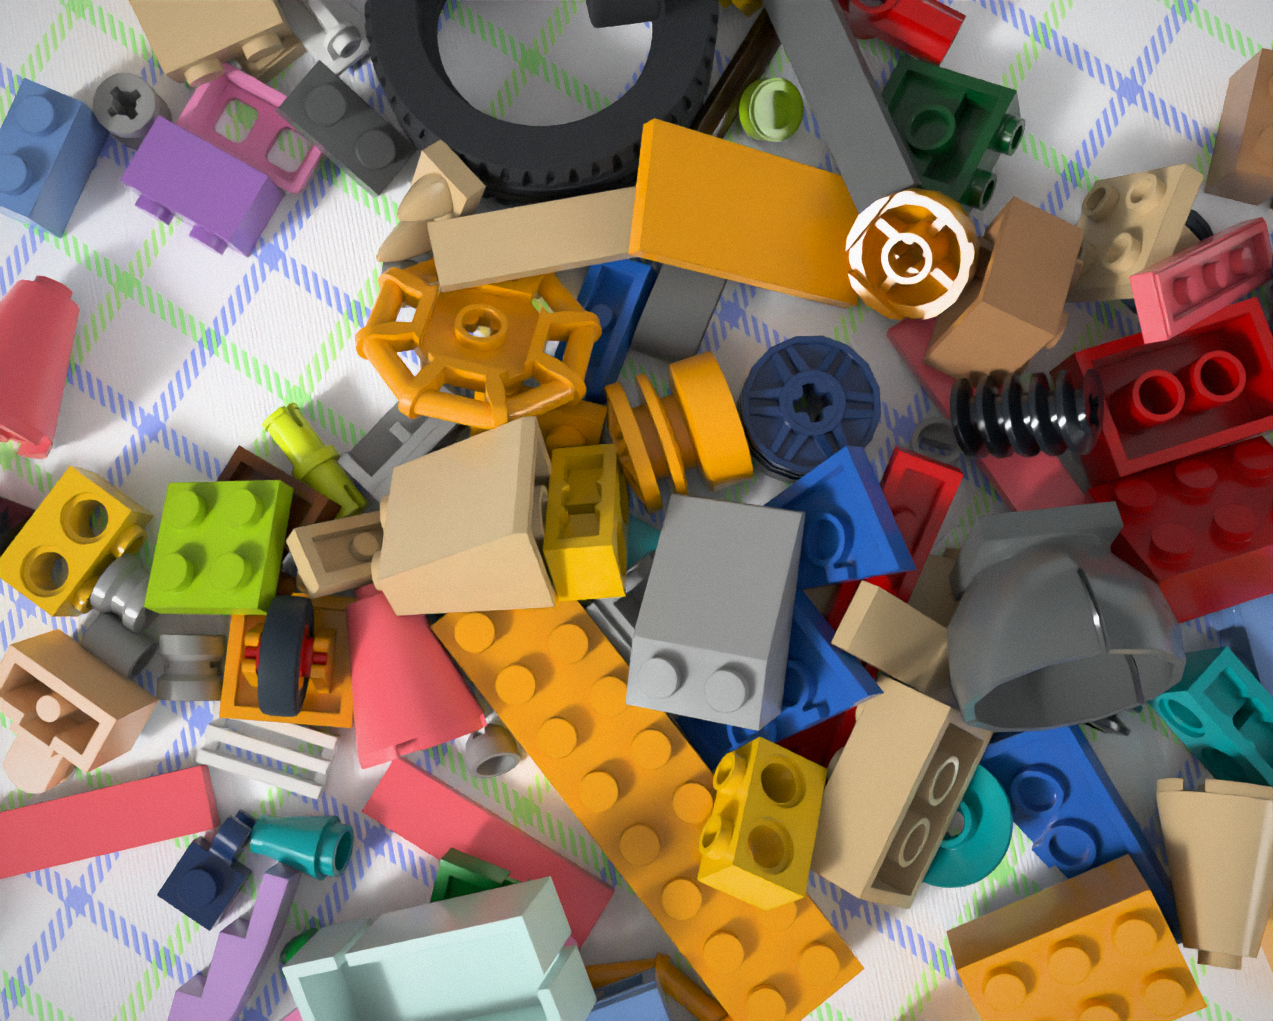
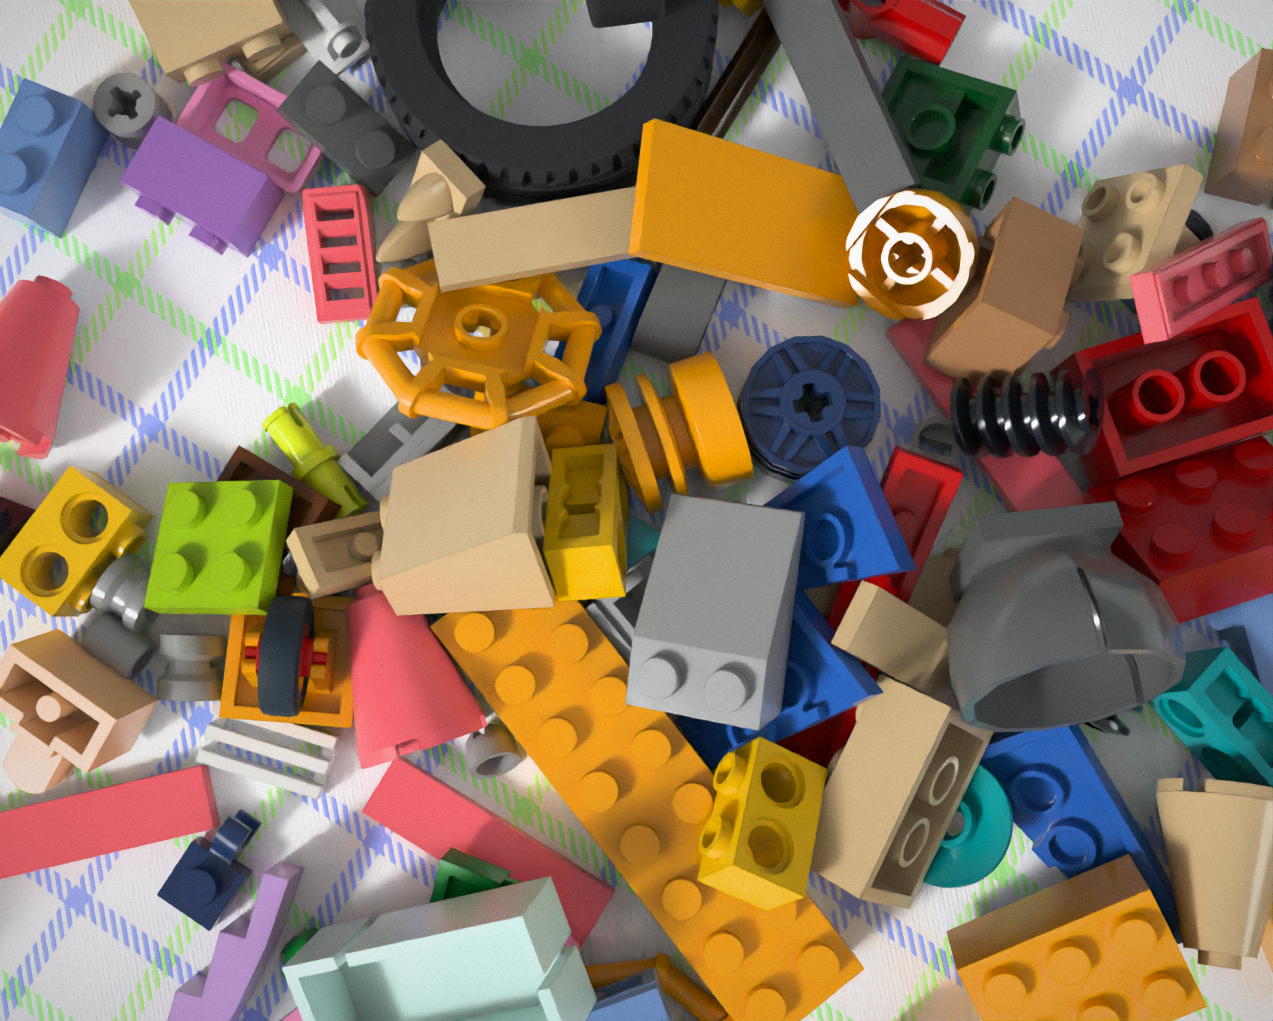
(306, 843): teal cone -> none
(333, 201): none -> coral slope
(771, 109): lime tile -> none

